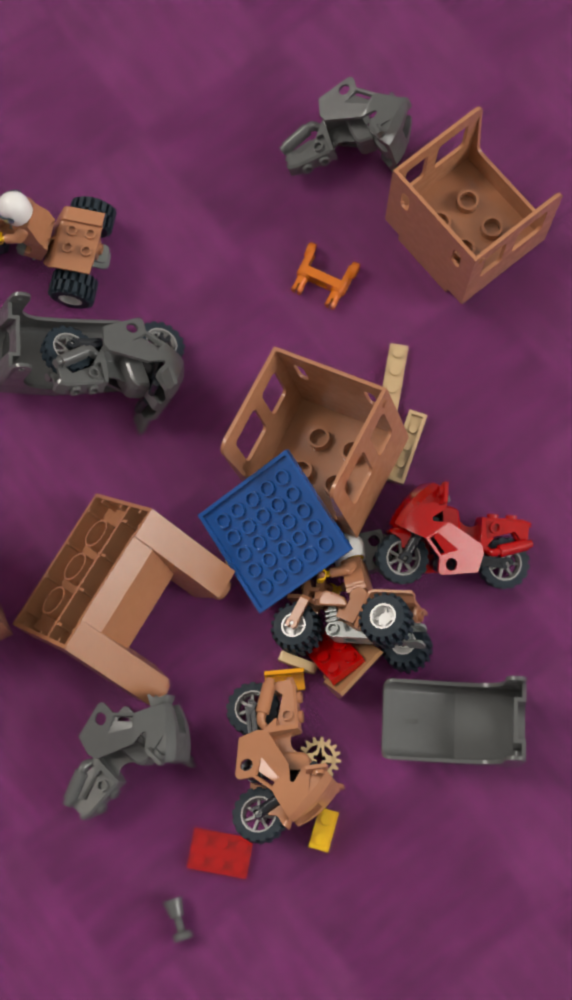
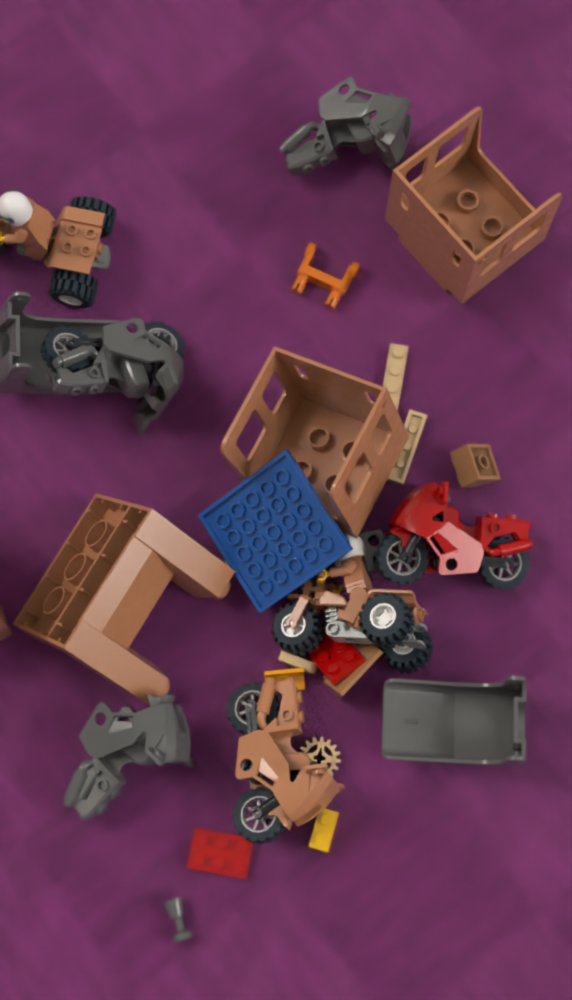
(475, 465): none -> medium nougat slope

